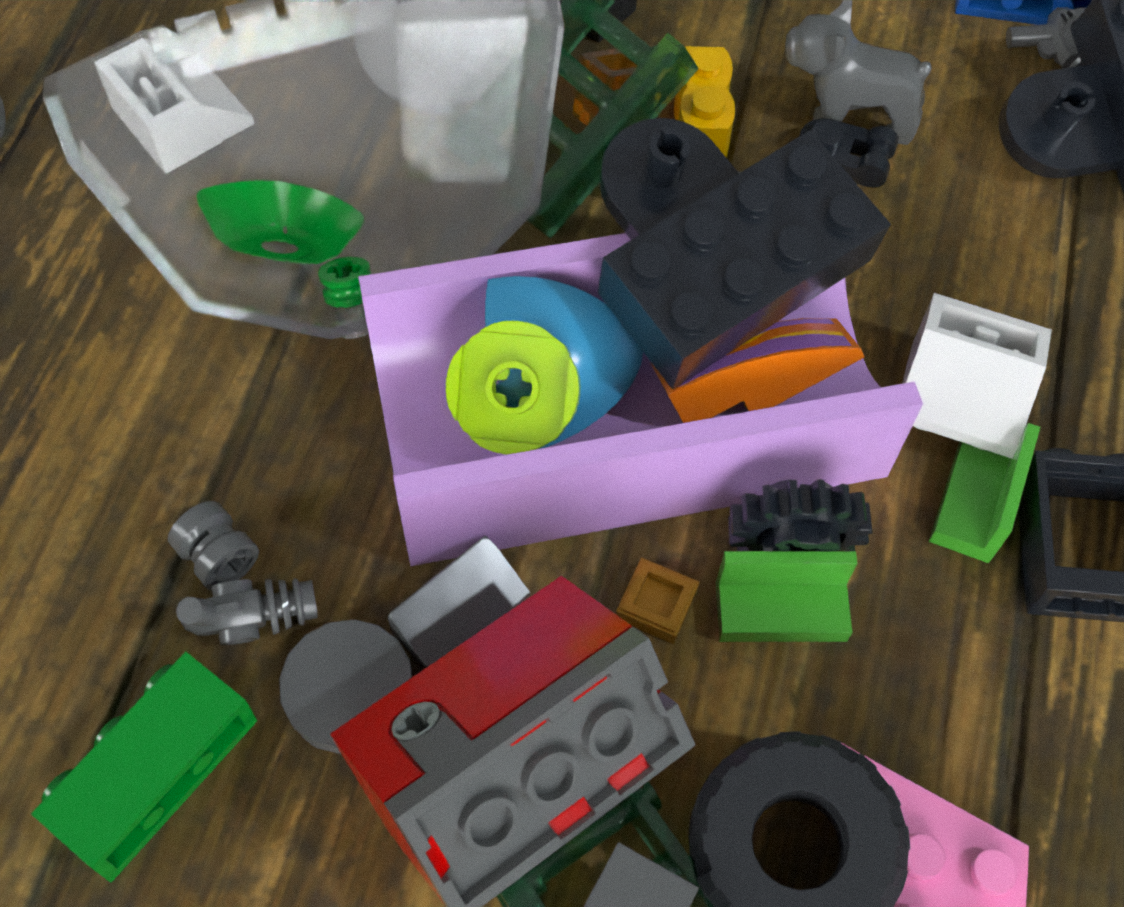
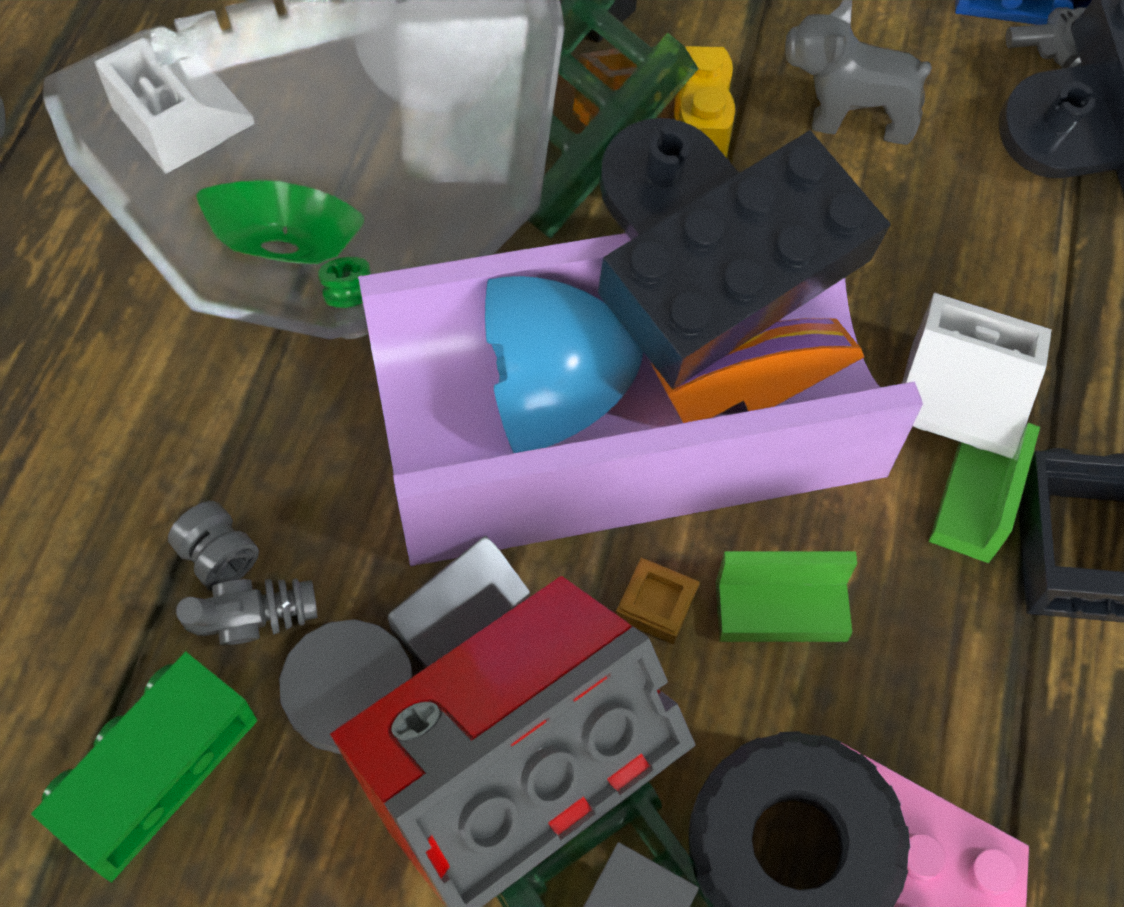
(489, 358): lime plate -> none
(800, 518): black gear -> none
(873, 145): black plate -> none

